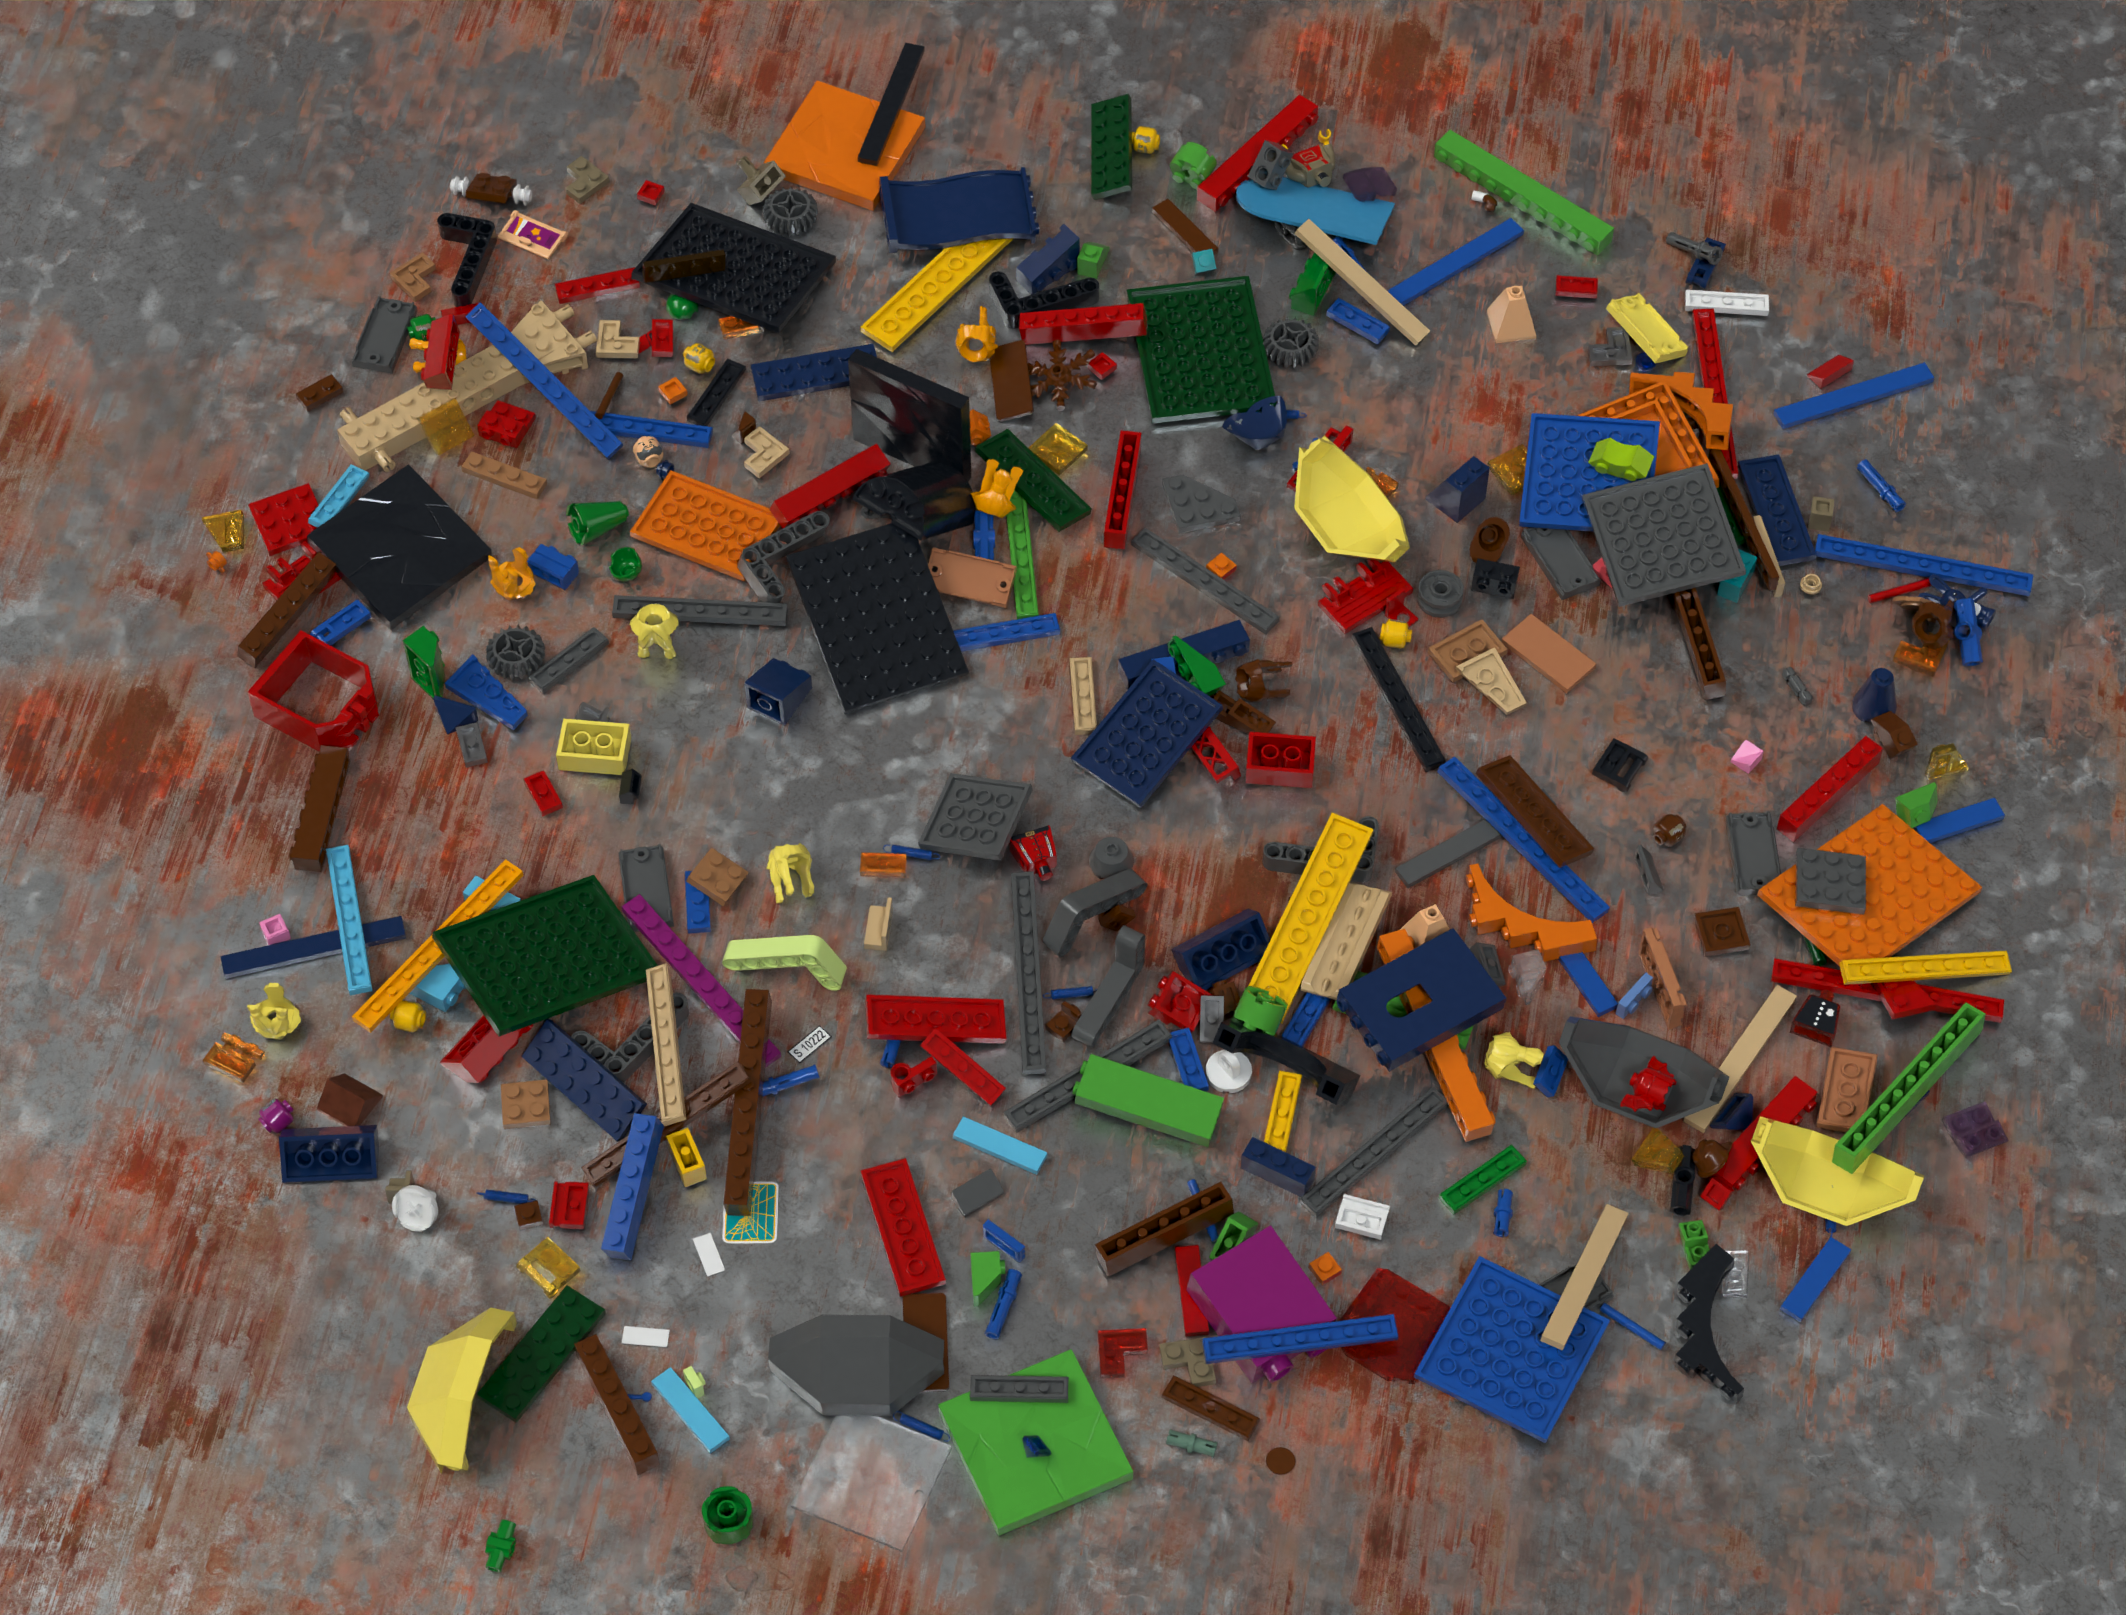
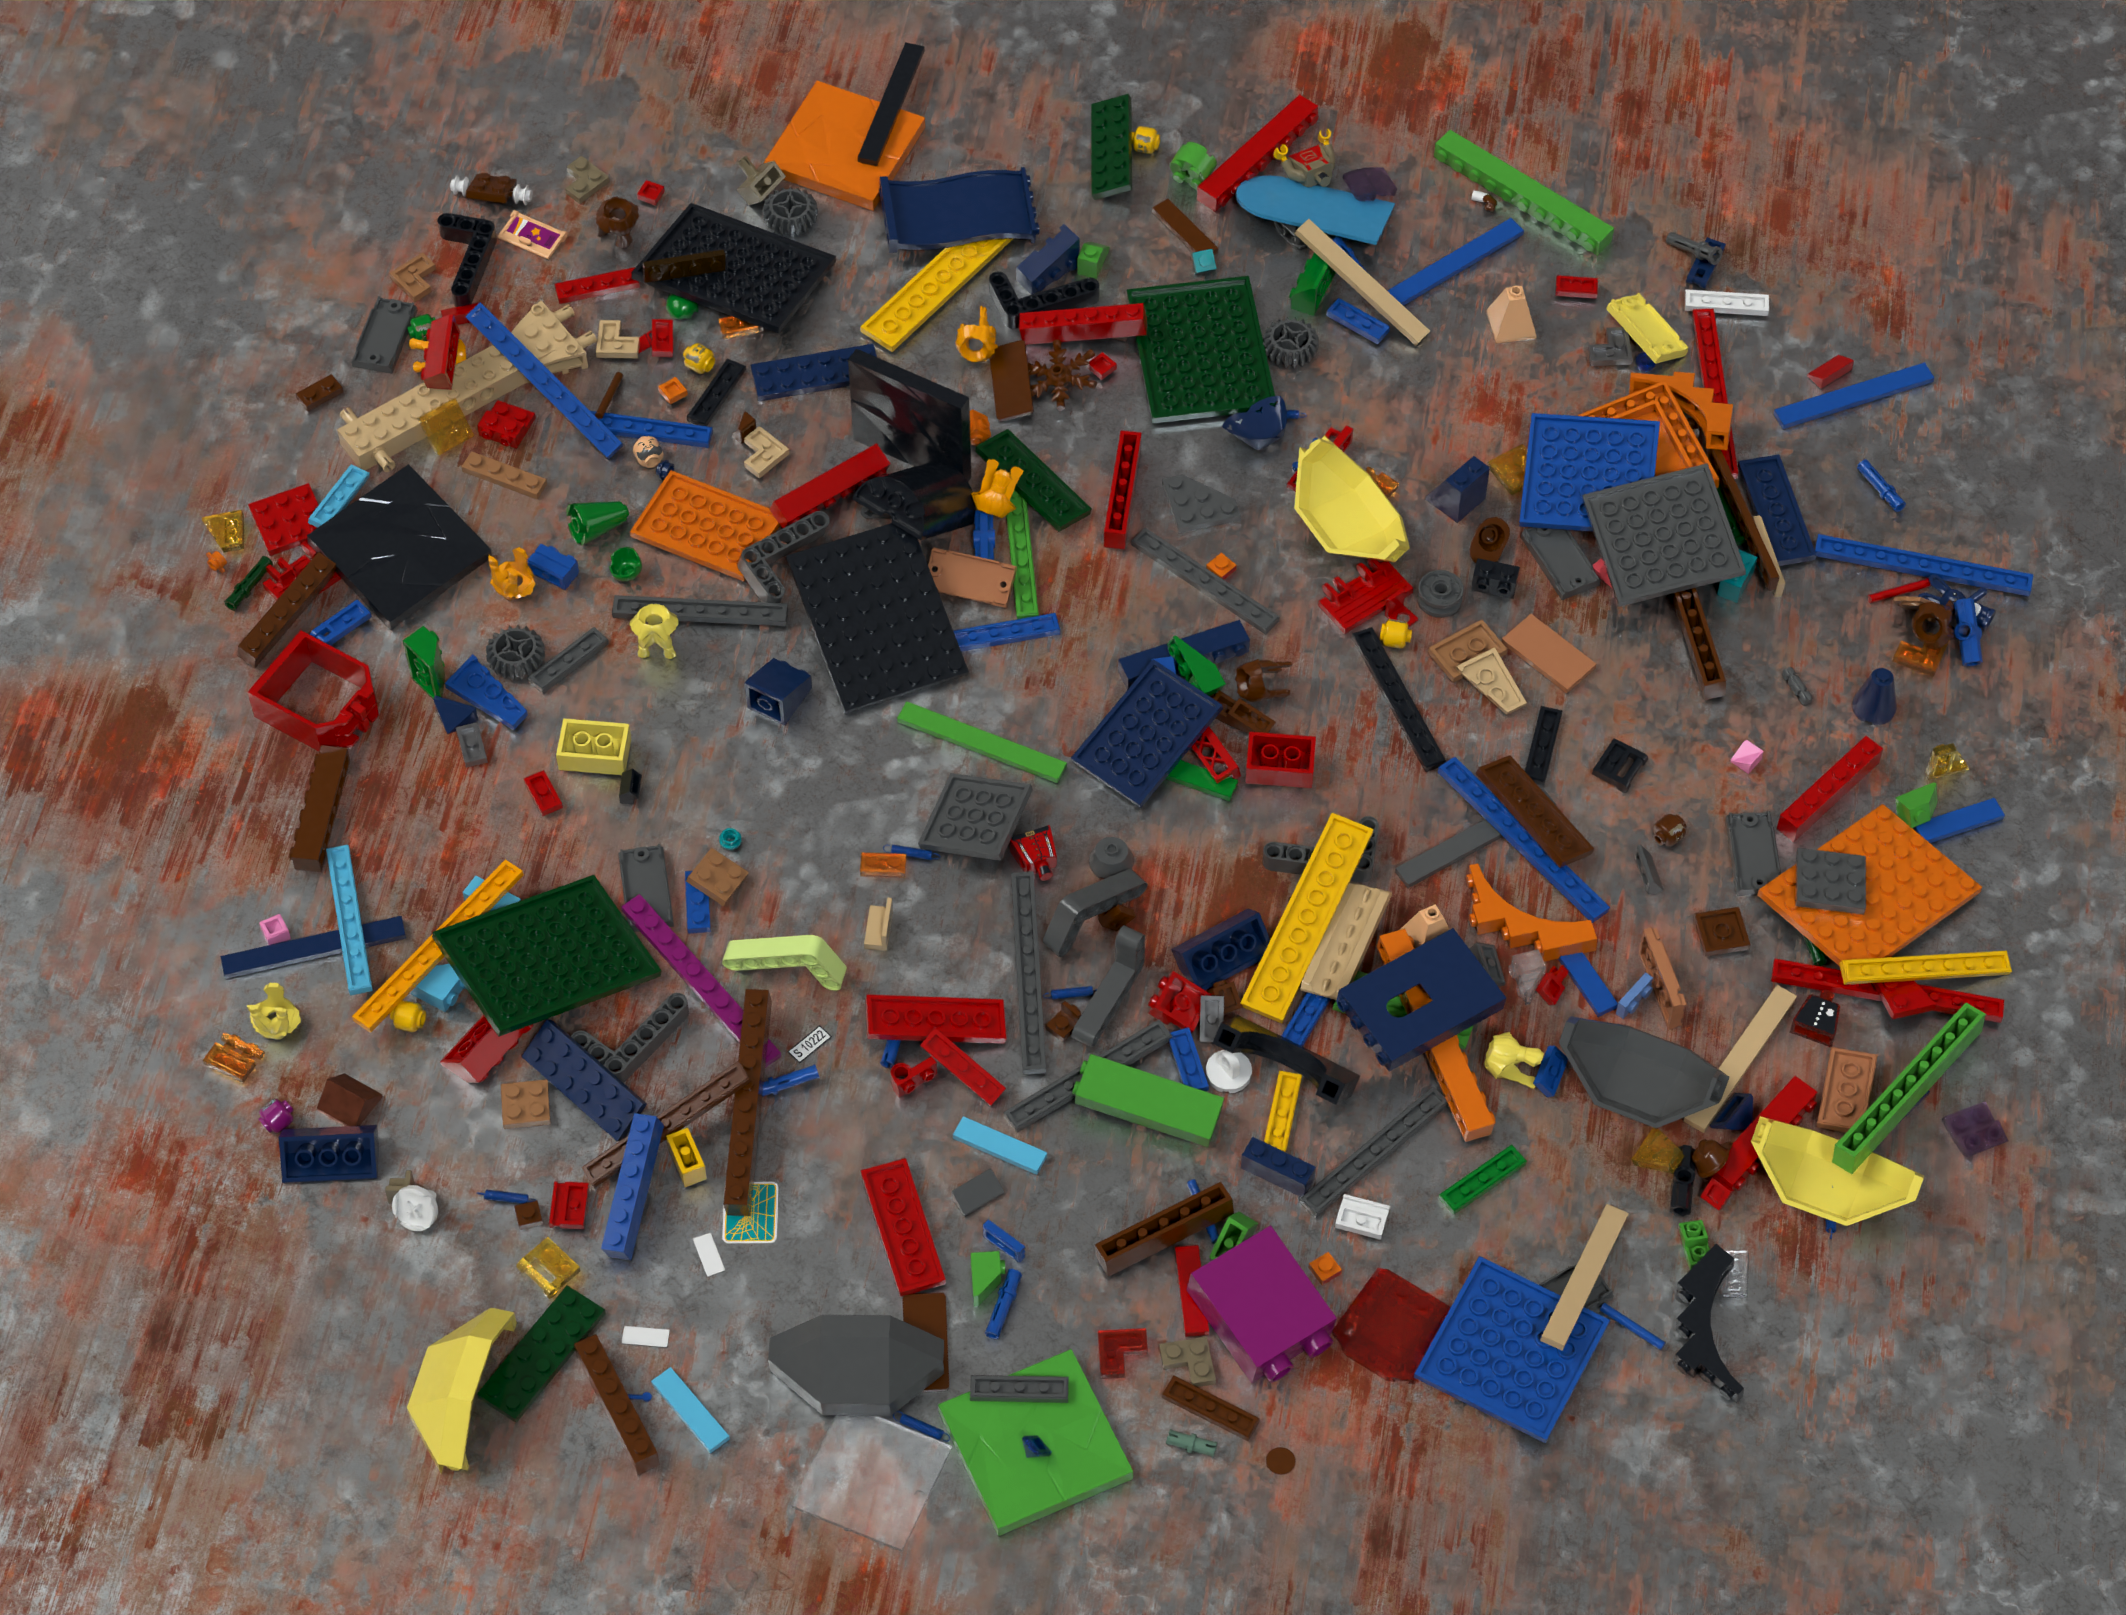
(243, 589): none -> dark green pin
(500, 1546): green axle -> none
(589, 713): flat silver bracket -> none
(627, 215): none -> reddish brown piece
(665, 1045): tan tile -> none
(694, 1381): yellowish green plate -> none
(727, 834): none -> teal plate
(730, 1528): green brick -> none
(793, 857): light yellow piece -> none
(982, 742): none -> bright green tile
(1058, 448): clear yellow plate -> none
(1083, 695): tan tile -> none
(1201, 780): none -> green tile
(1260, 1010): bright green brick -> none
(1270, 165): dark grey brick -> none
(1299, 1339): blue tile -> none
(1503, 1213): blue pin -> none
(1543, 744): none -> black tile
(1551, 985): none -> red plate
(1621, 459): lime brick -> none
(1649, 1087): red helmet -> none
(1811, 579): tan plate -> none
(1815, 1279): blue tile -> none
(1821, 513): dark tan panel -> none
(1894, 734): reddish brown slope -> none

